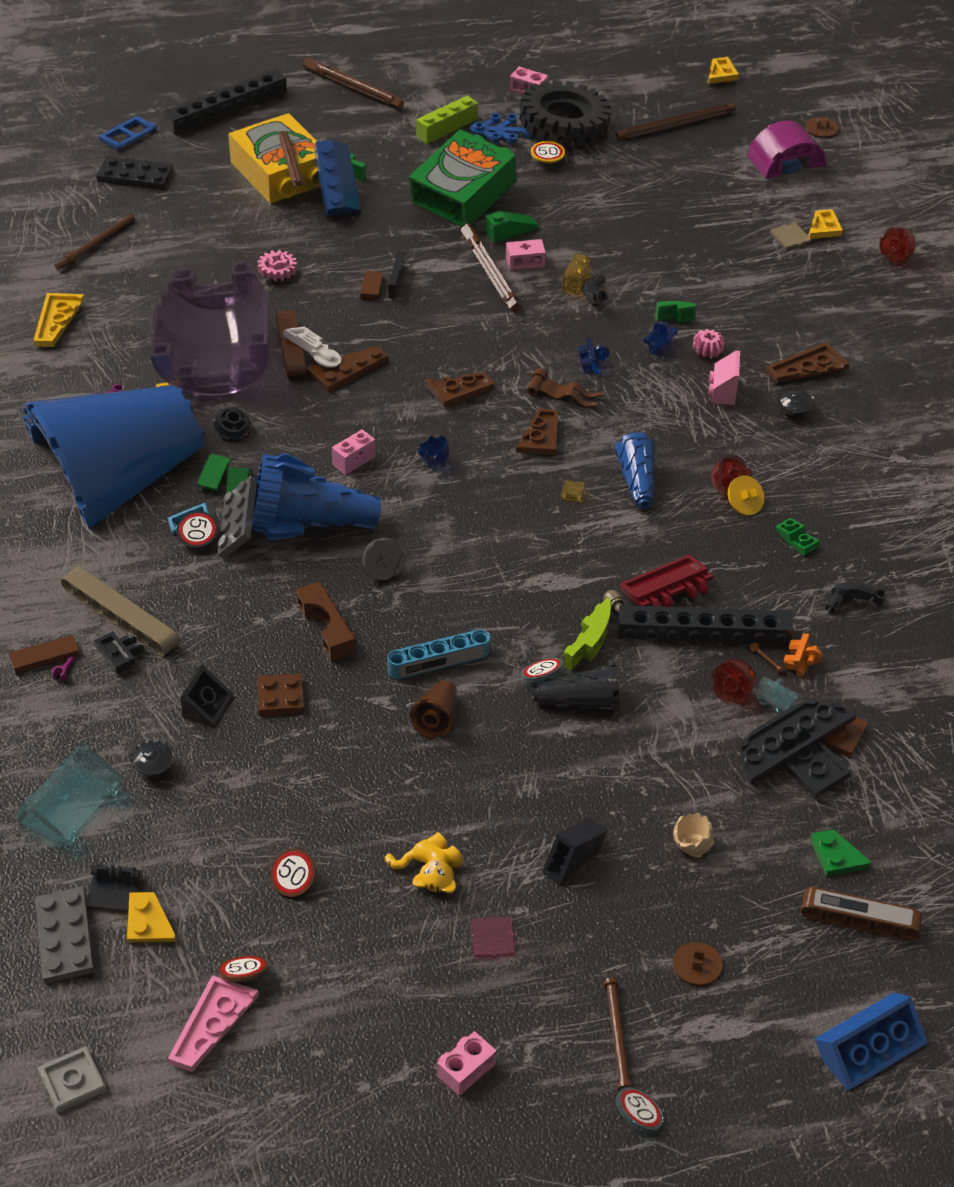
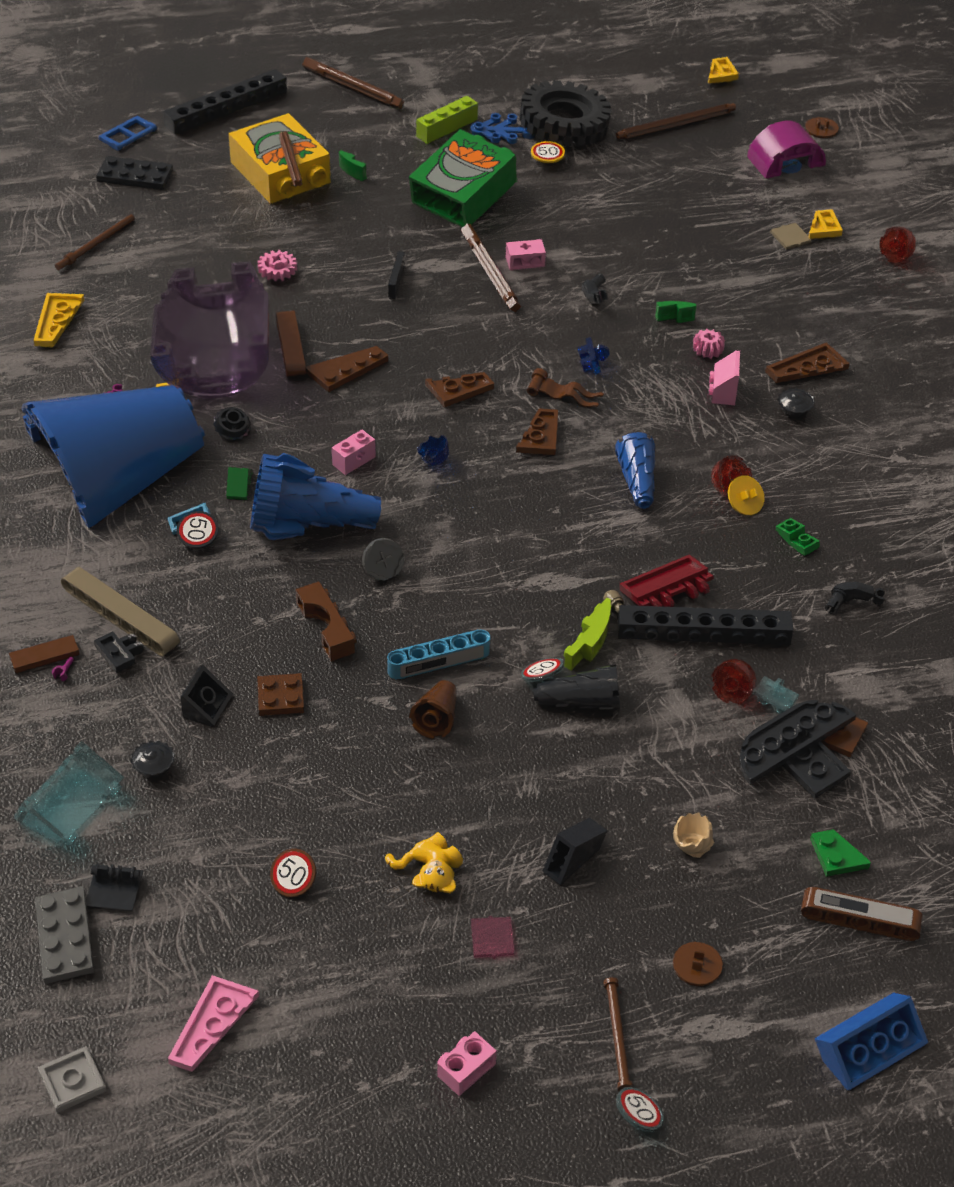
(147, 920): yellow wing -> none
(213, 472): green slope -> none
(237, 517): dark grey plate -> none
(243, 968): piece -> none
(312, 343): white piece -> none
(336, 177): blue slope -> none
(371, 285): reddish brown tile -> none
(506, 225): green slope -> none
(524, 78): bright pink brick -> none
(572, 490): clear yellow tile -> none
(576, 273): clear yellow brick -> none
(659, 336): clear blue hips -> none
(755, 647): reddish brown hinge -> none
(804, 655): orange hips -> none

